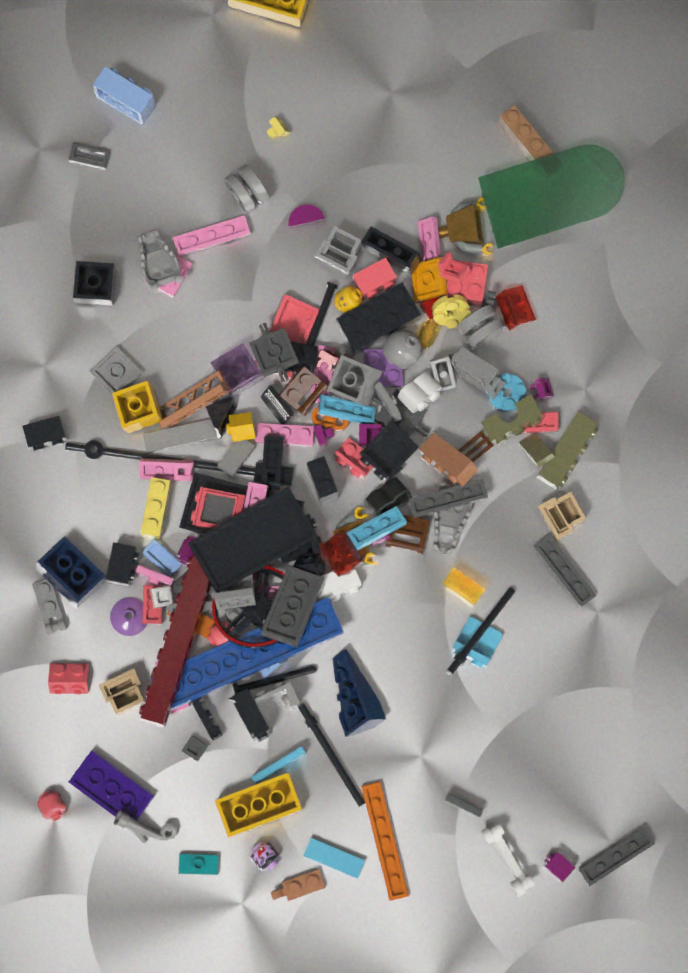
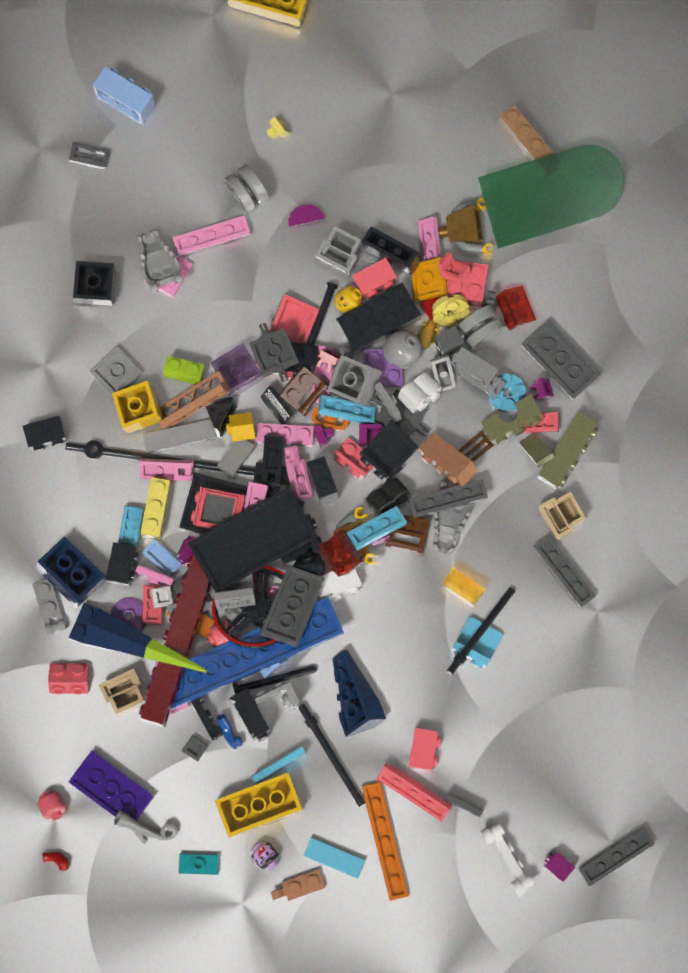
(58, 858): none -> red arm
(104, 631): none -> dark blue plate
(131, 525): none -> medium azure plate
(183, 370): none -> lime brick
(227, 731): none -> blue arm
(297, 473): none -> bright pink hinge
(414, 791): none -> coral plate
(423, 749): none -> coral brick
(449, 341): none -> dark grey brick
(560, 359): none -> dark grey plate

